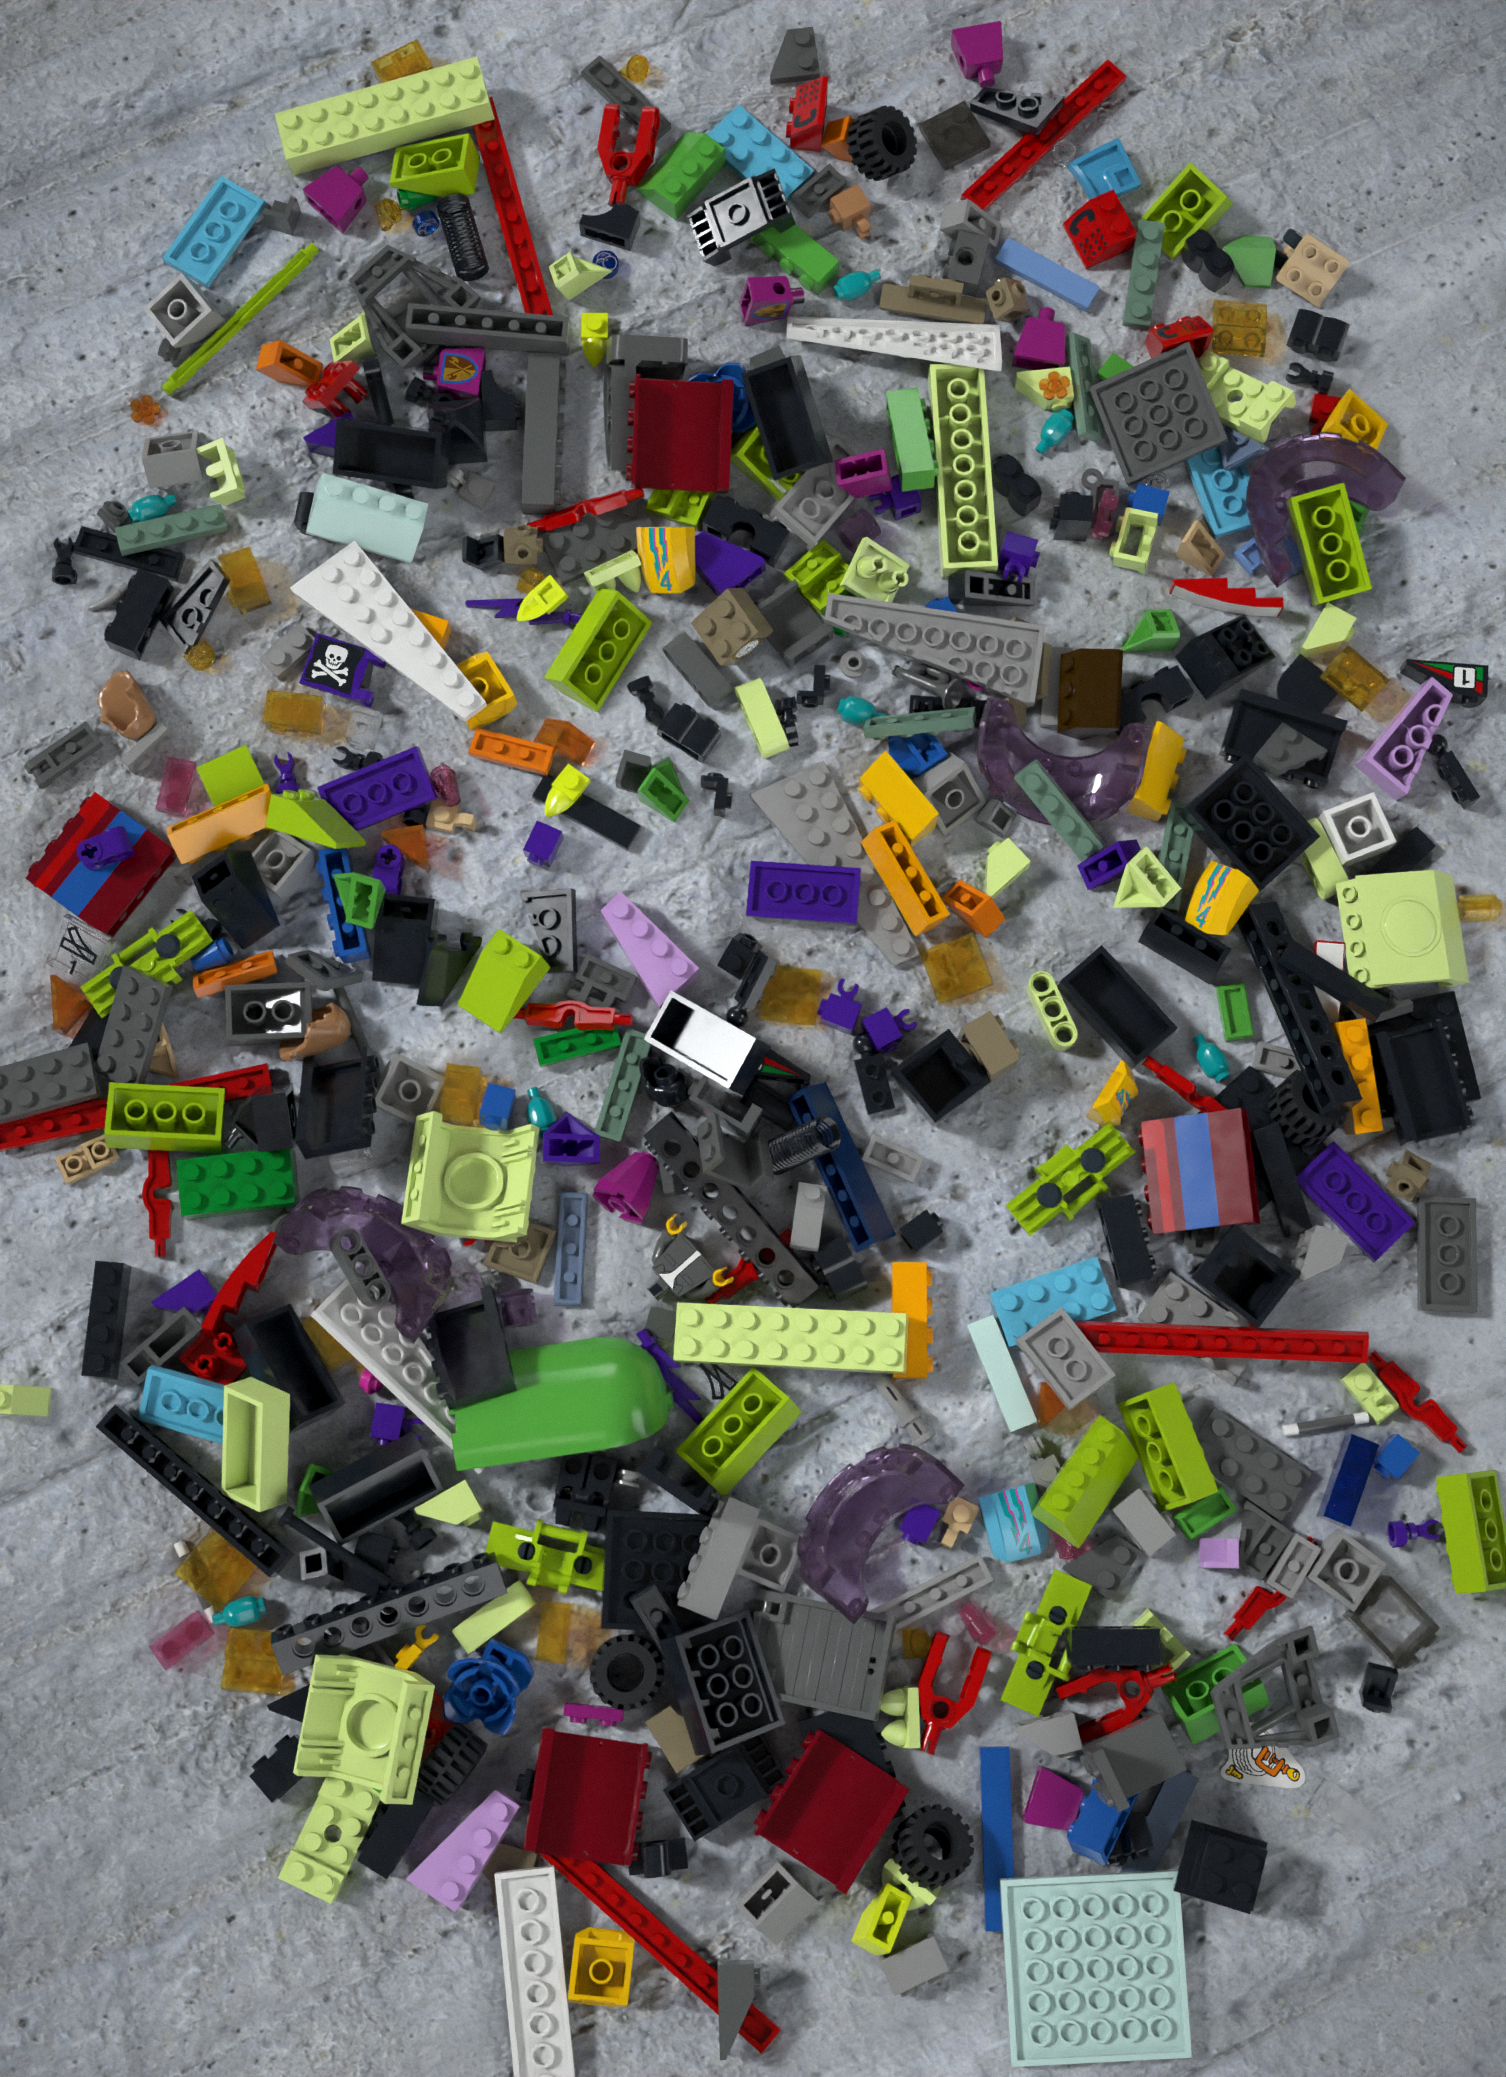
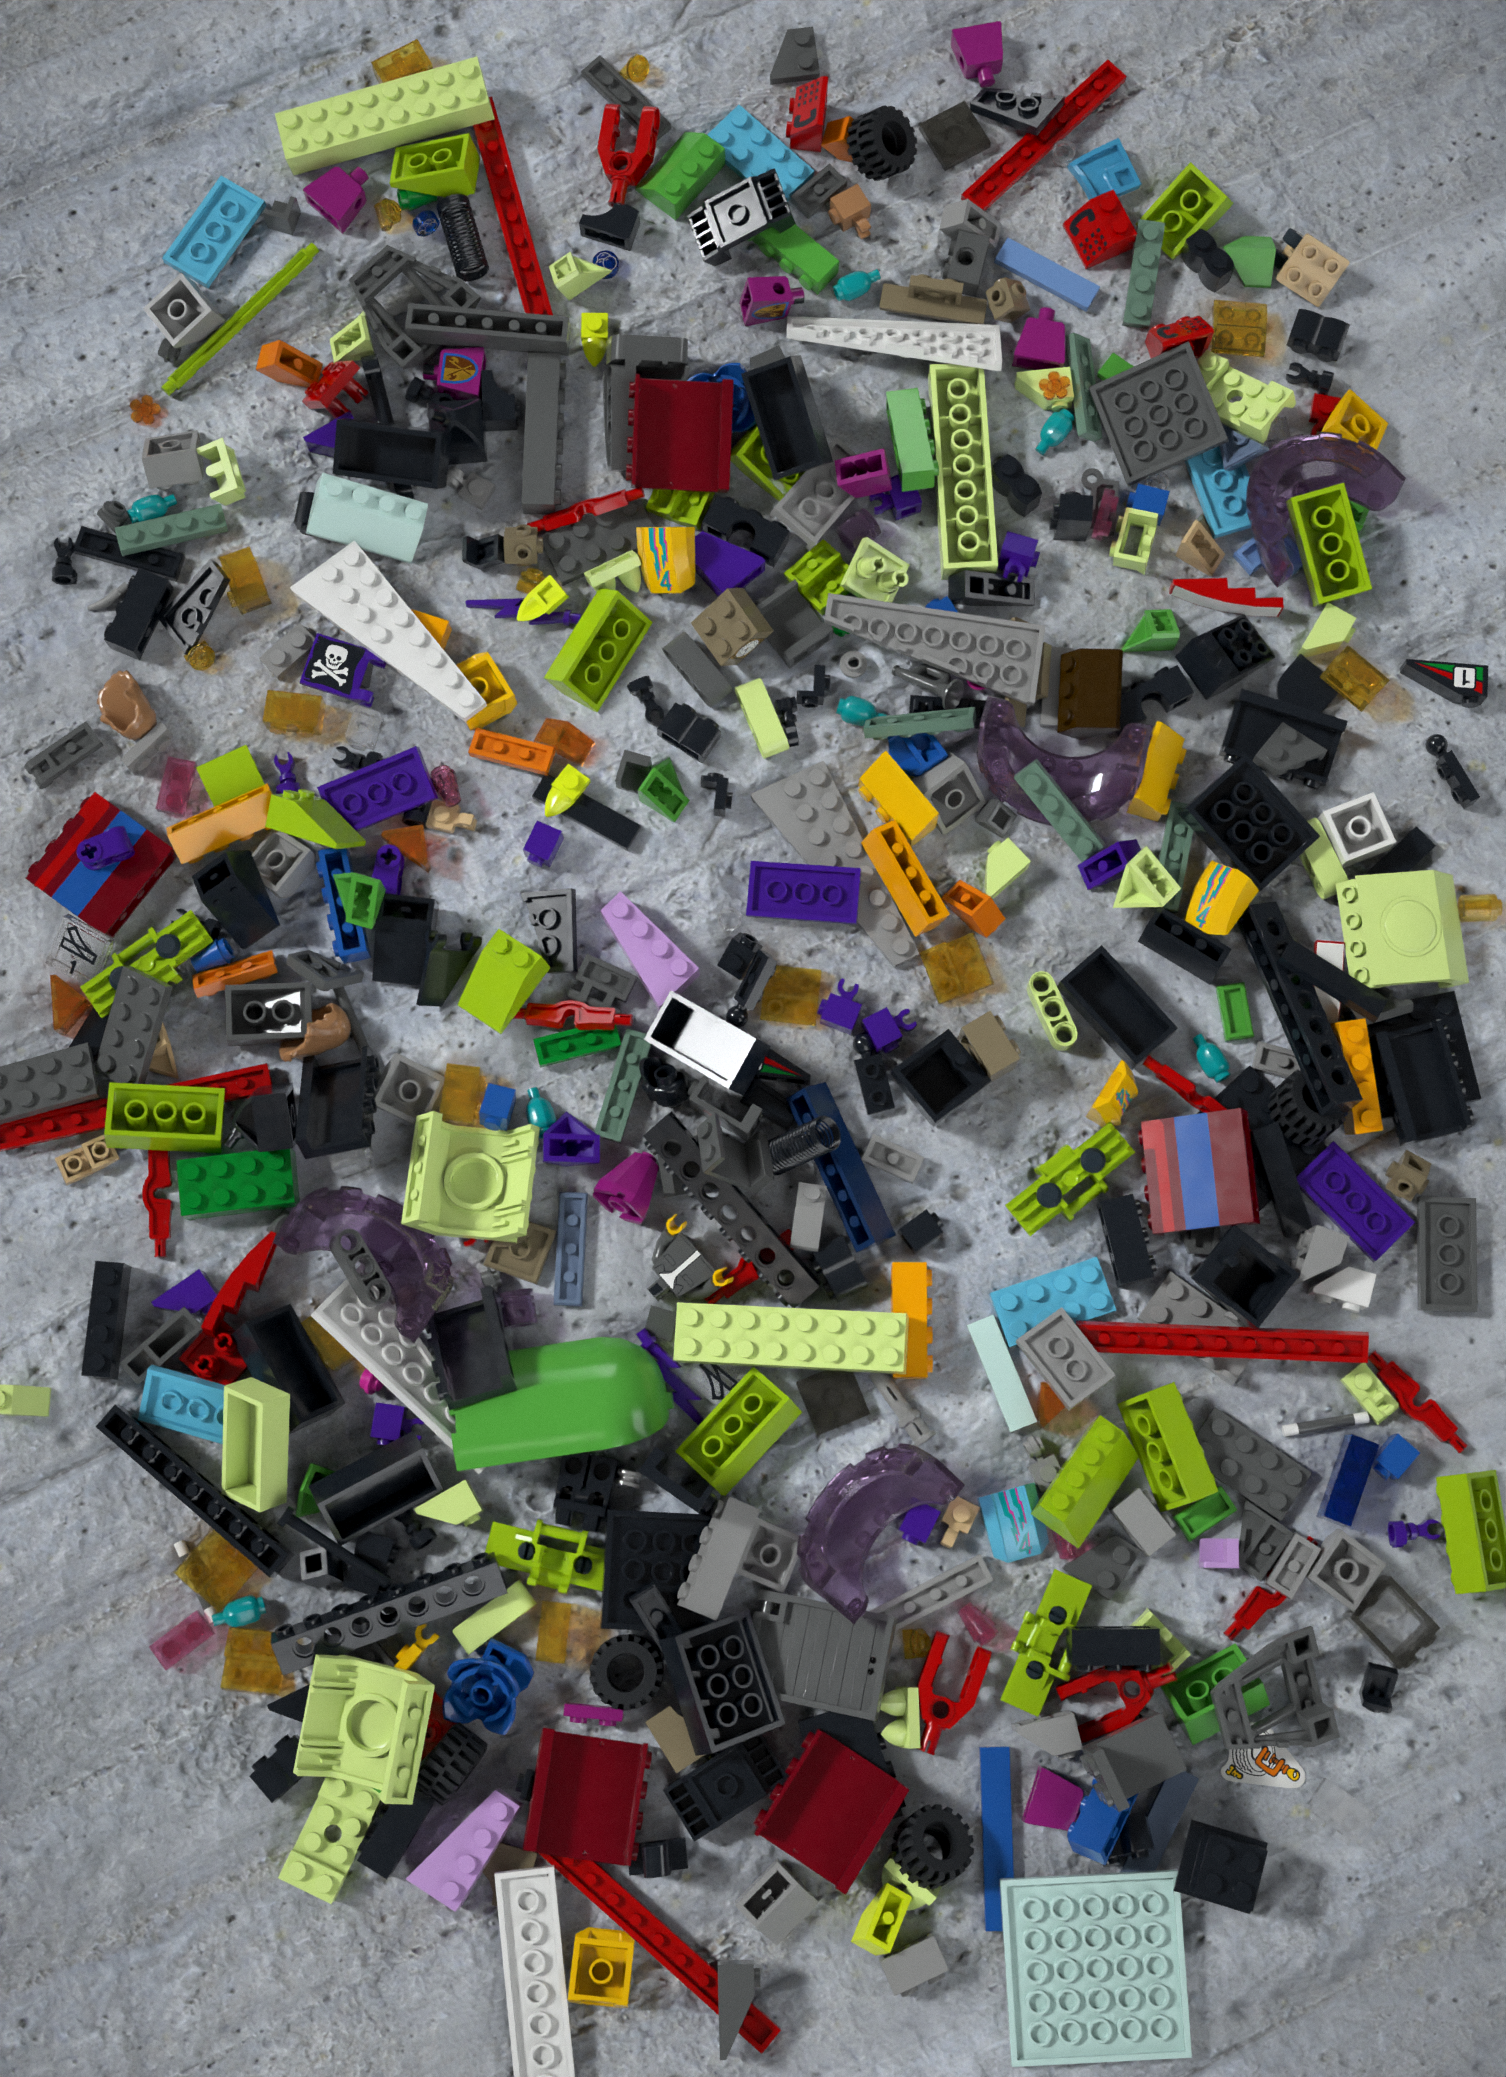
(832, 1399): none -> clear smoke plate
(1347, 1287): none -> white slope
(1402, 744): lavender wedge -> none

